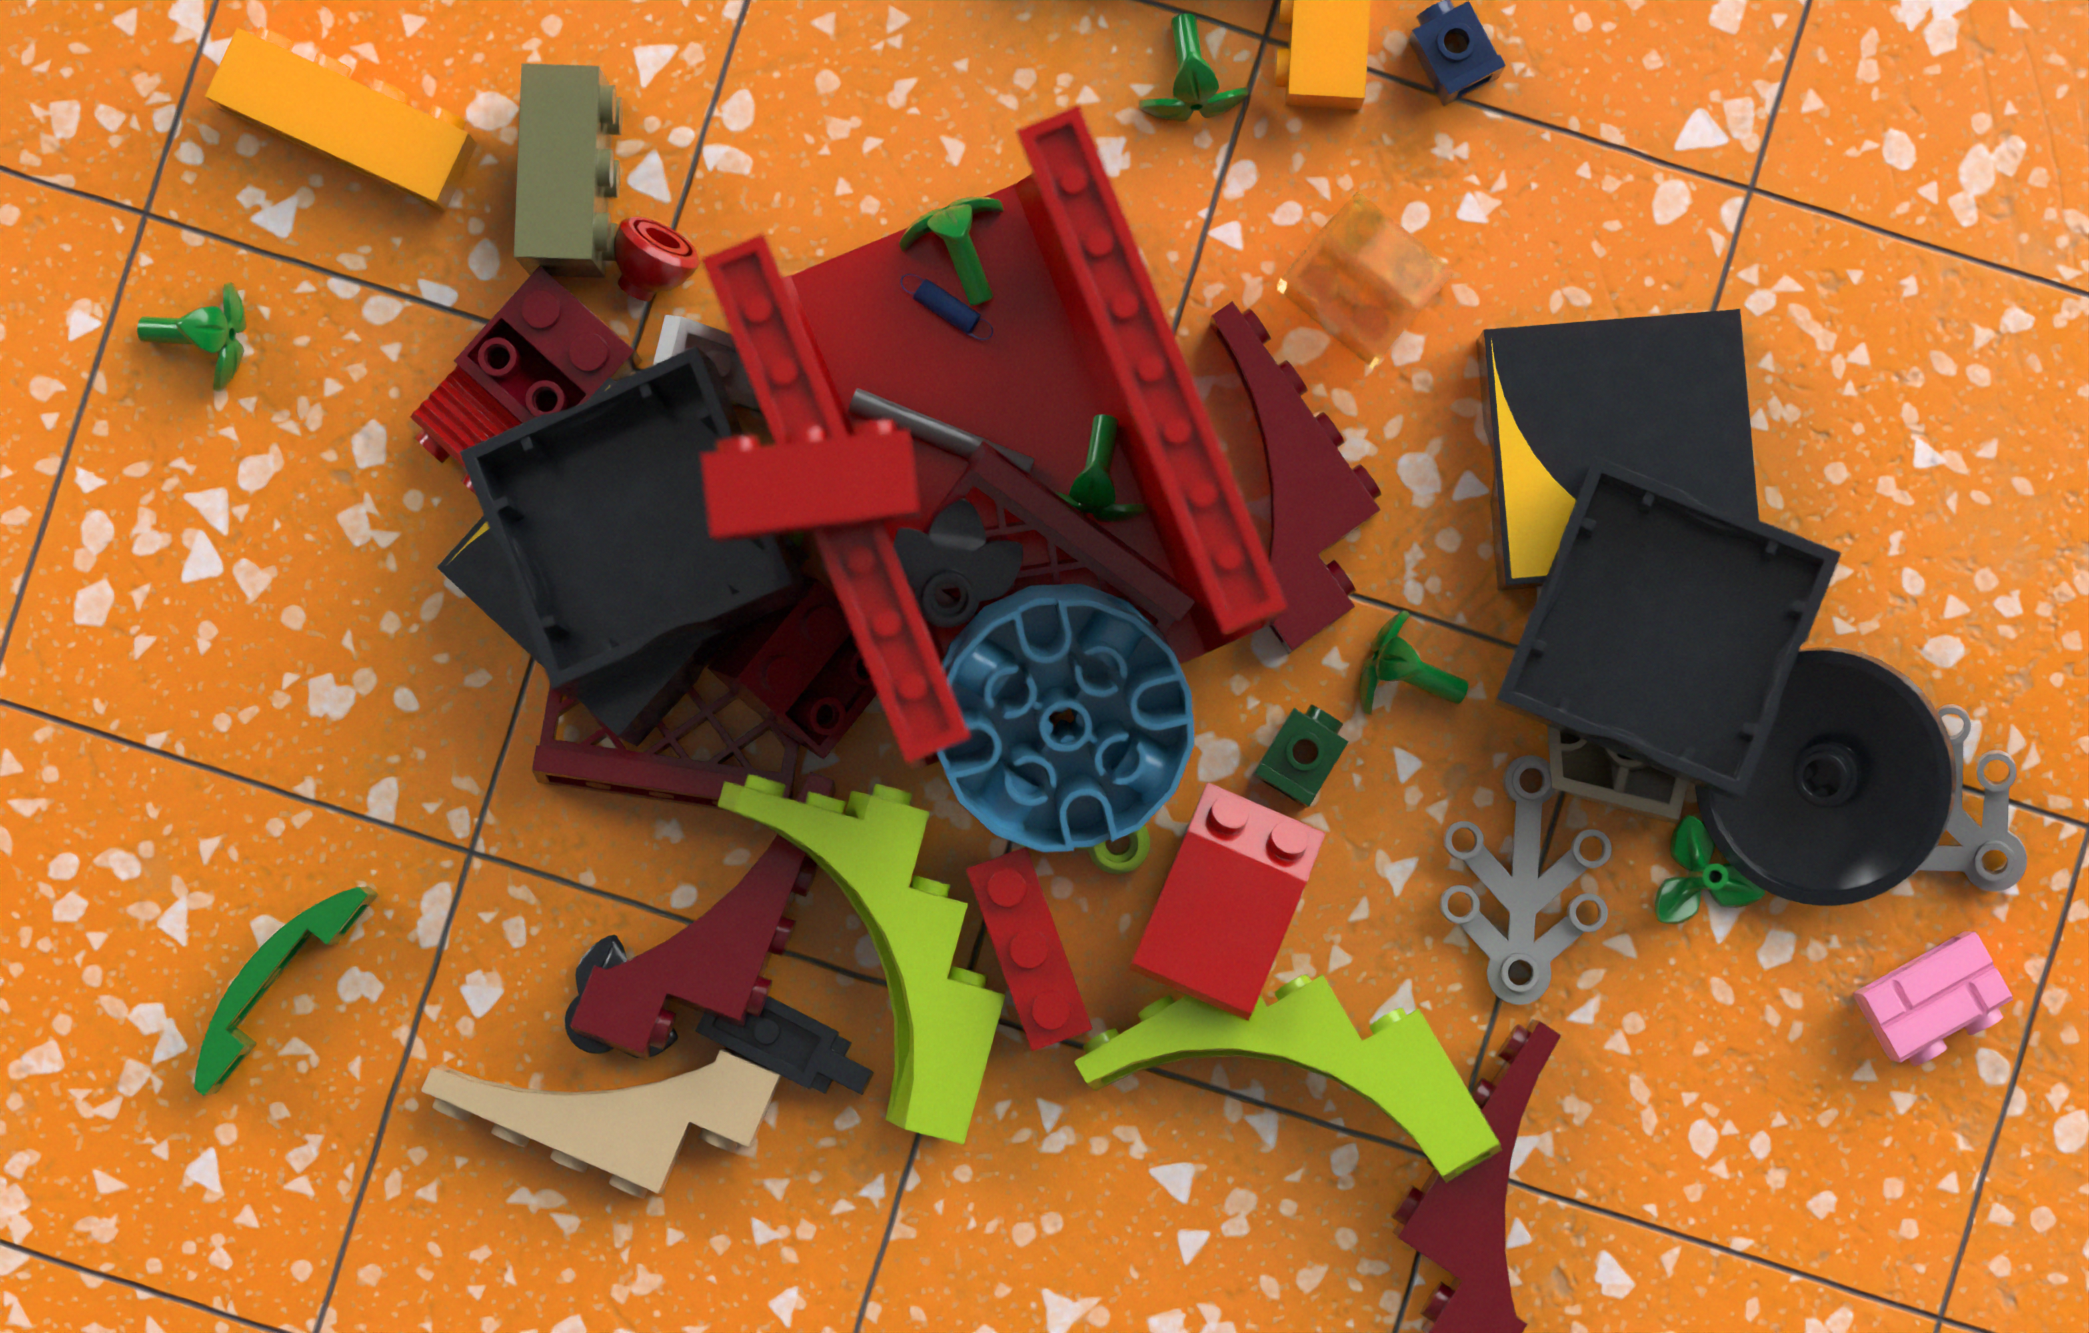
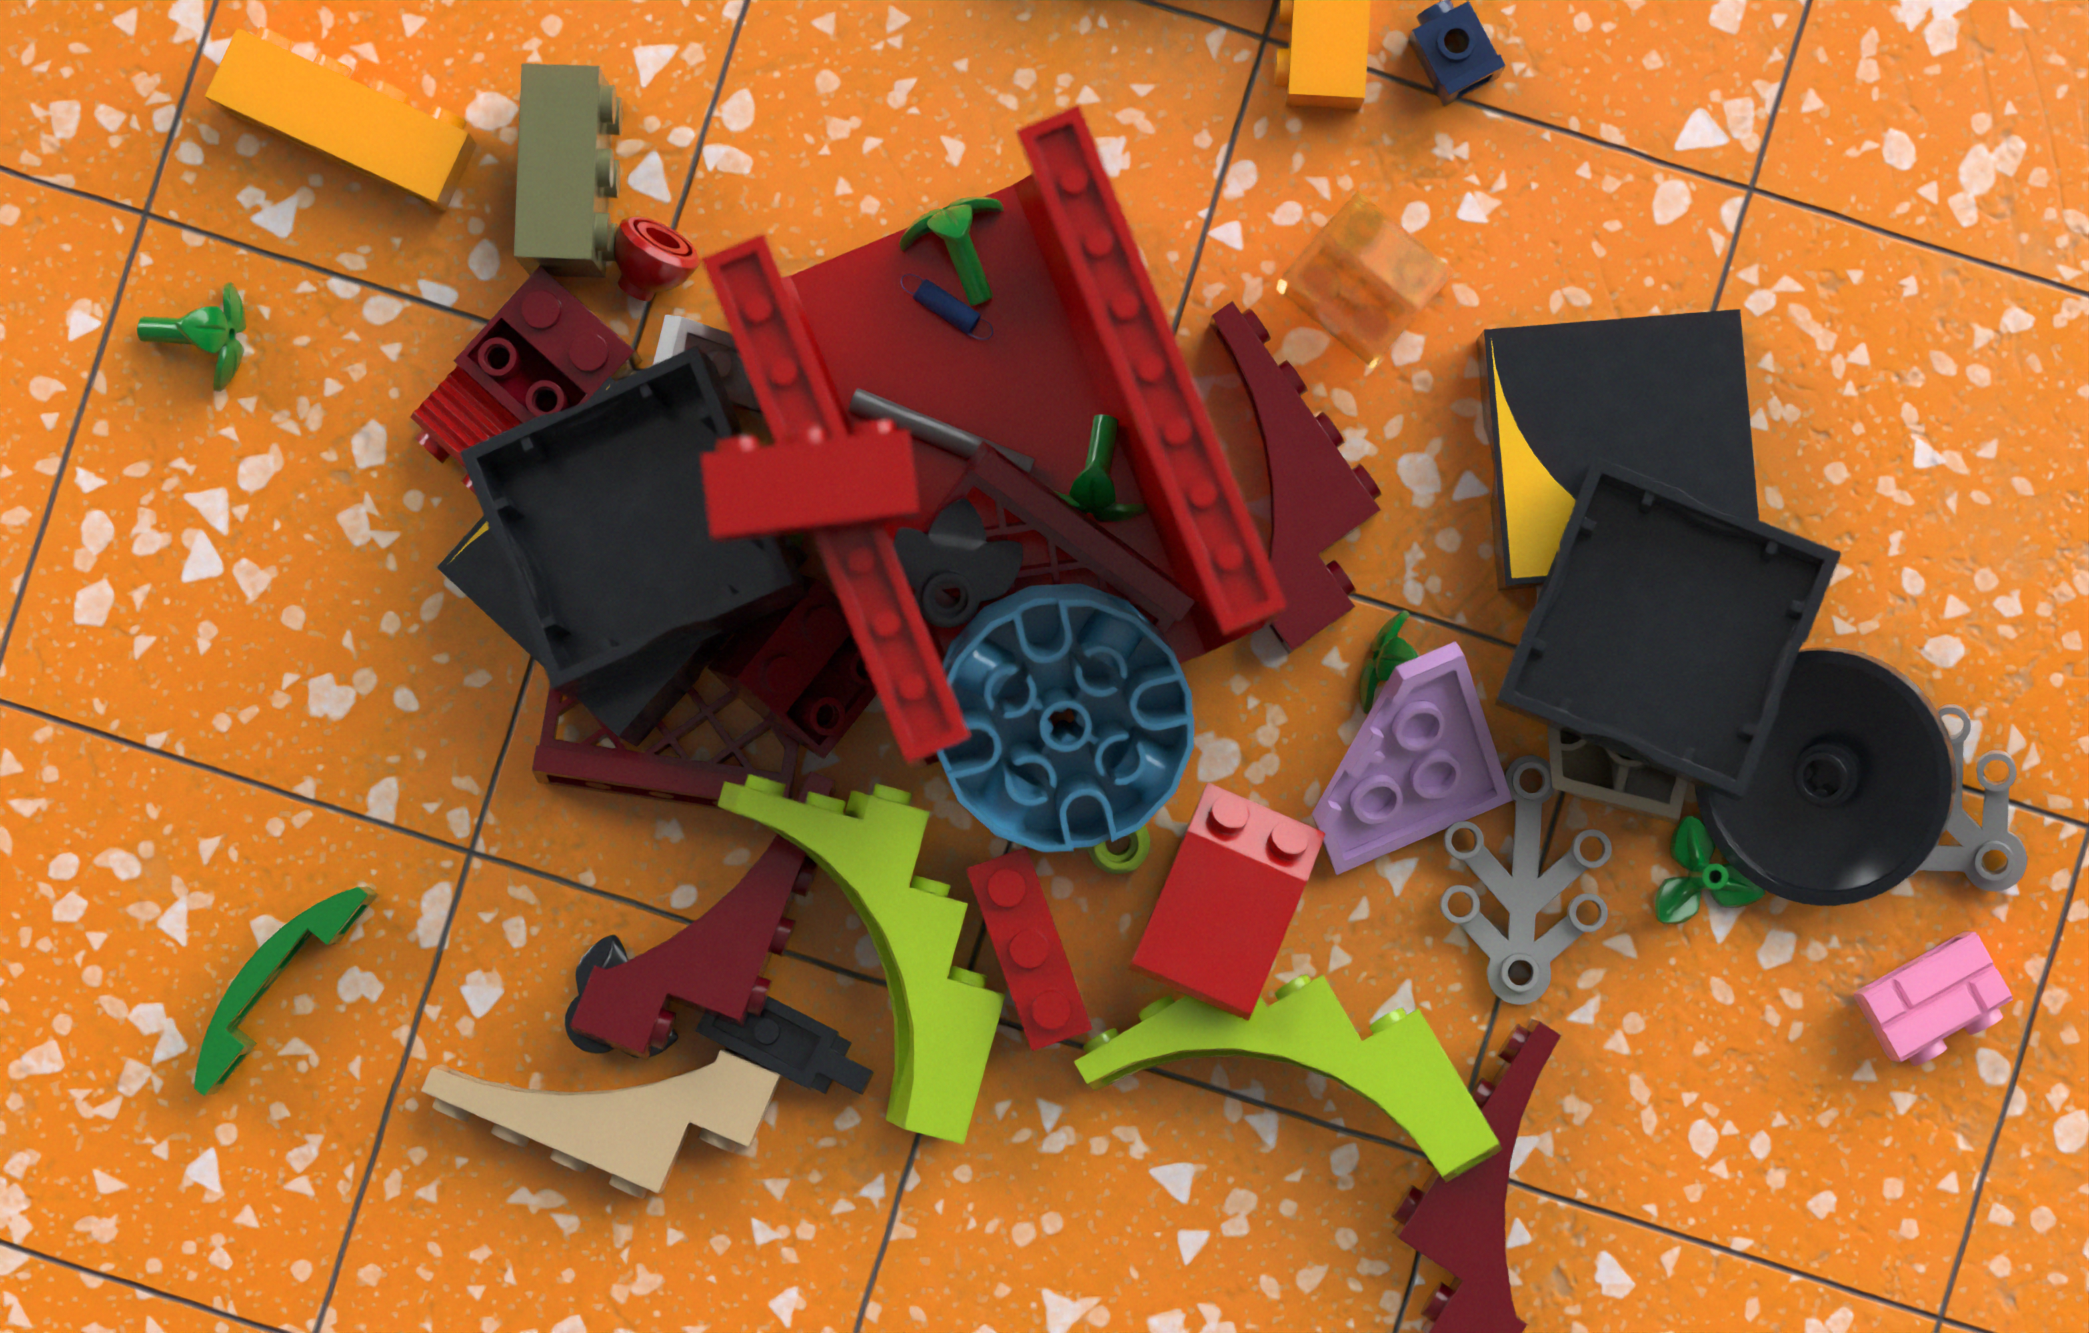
(1195, 81): green plant -> none
(1287, 775): dark green brick -> none
(1413, 764): none -> lavender plate

